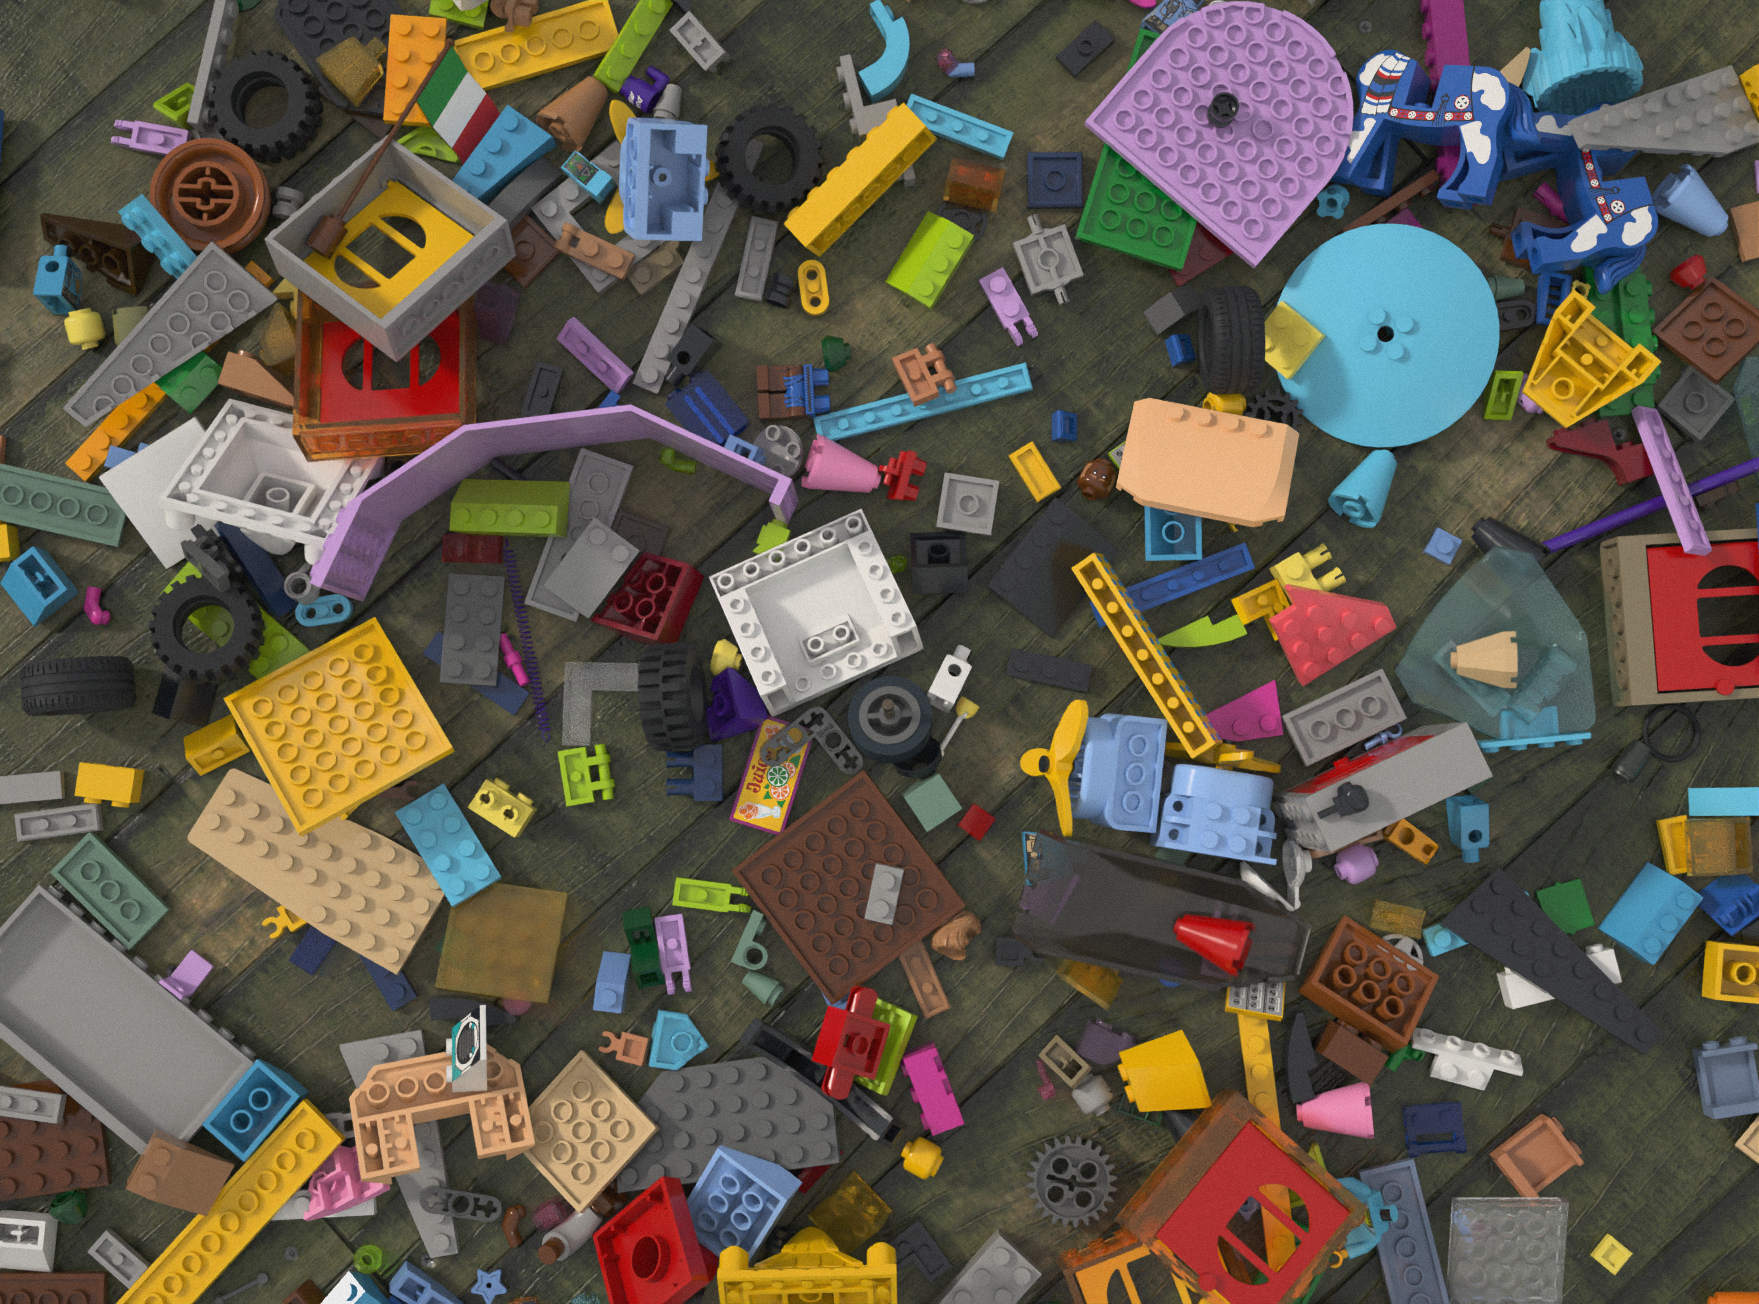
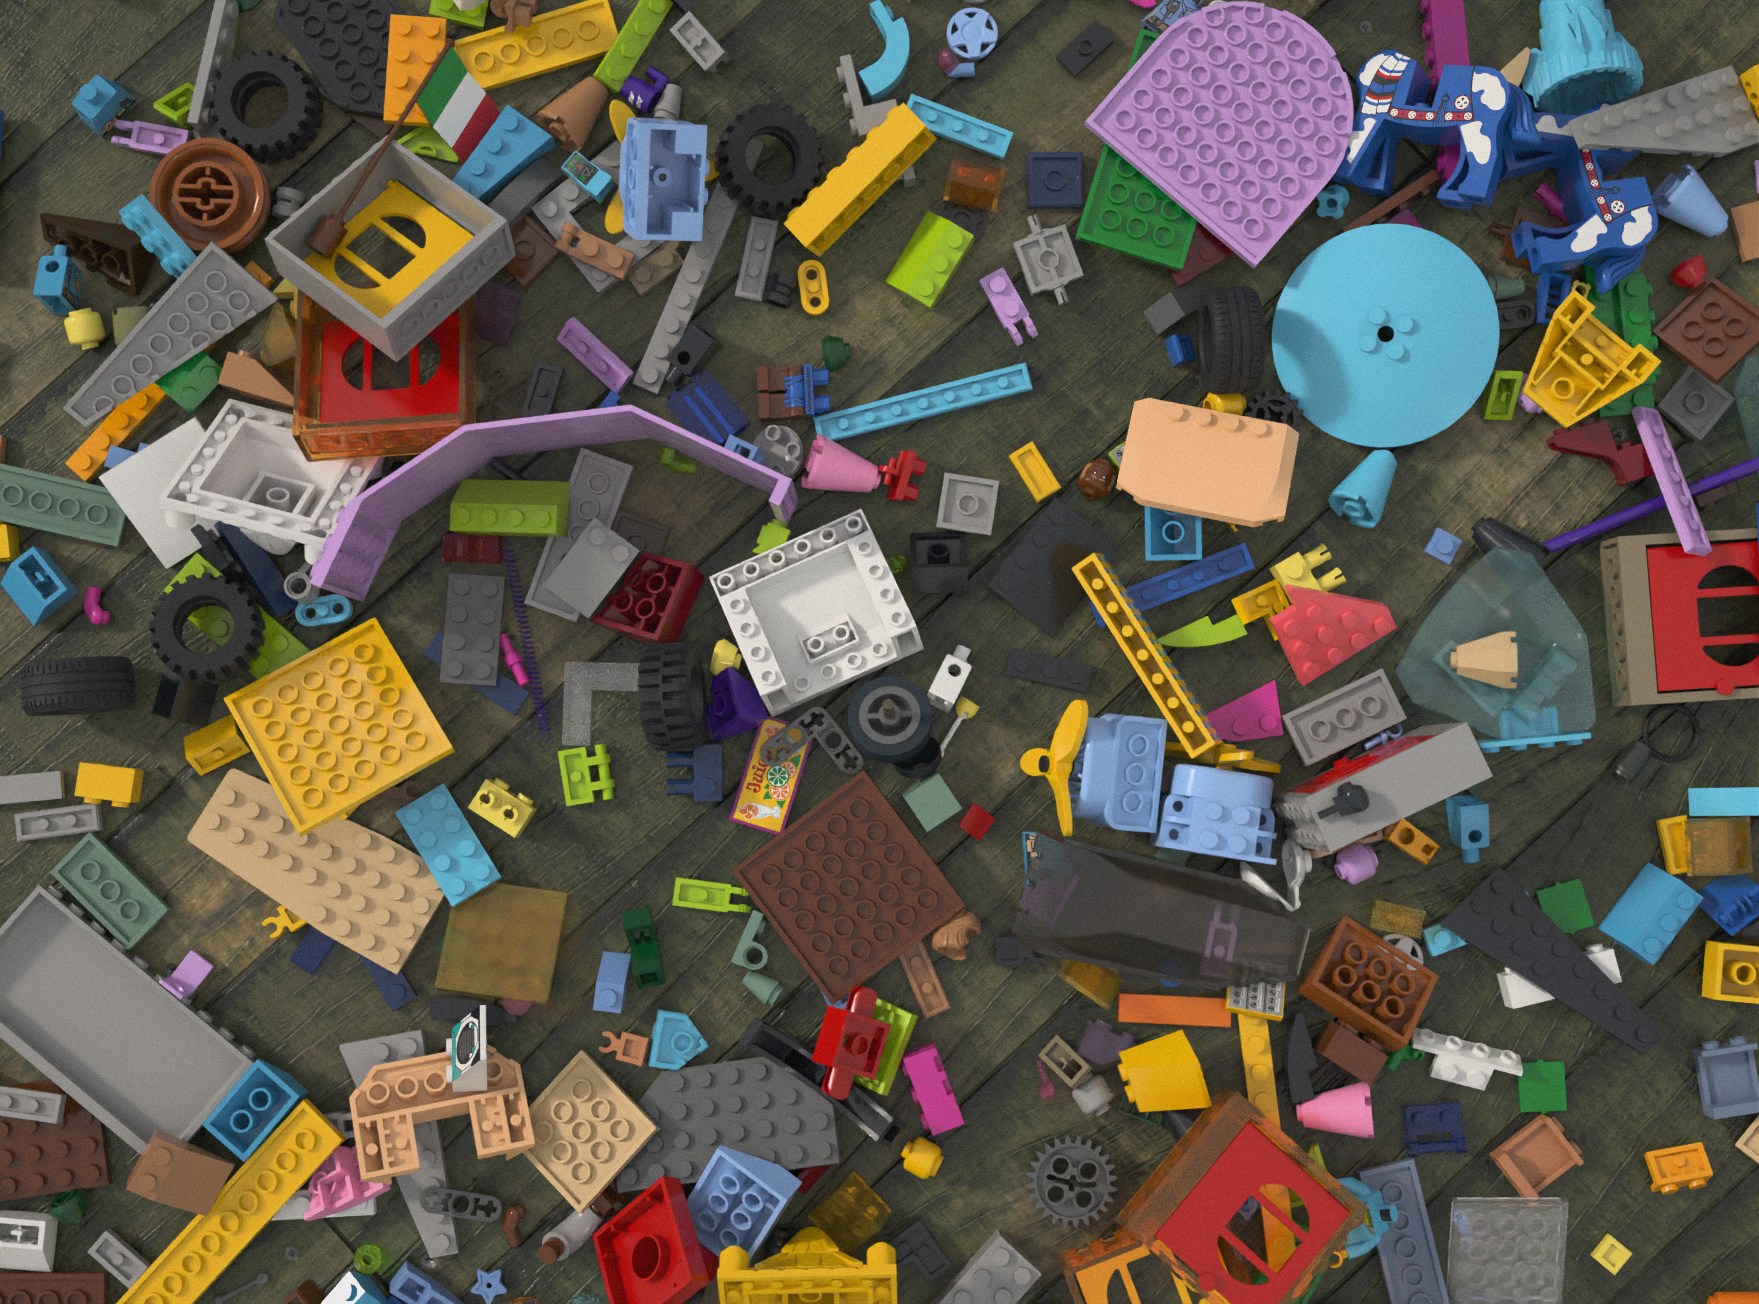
(102, 103): none -> dark azure torso
(204, 562): dark grey plate -> none
(353, 67): clear yellow torso -> none
(549, 1214): clear pink brick -> none
(673, 950): lavender hinge -> none
(884, 893): light grey plate -> none
(916, 377): nougat plate -> none
(972, 33): none -> light blue wheel
(1064, 426): blue slope -> none
(1173, 1010): none -> orange tile
(1216, 940): red cone -> none
(1225, 104): black wheel -> none
(1289, 340): light yellow plate -> none
(1542, 1087): none -> green piece
(1678, 1168): none -> light orange bracket

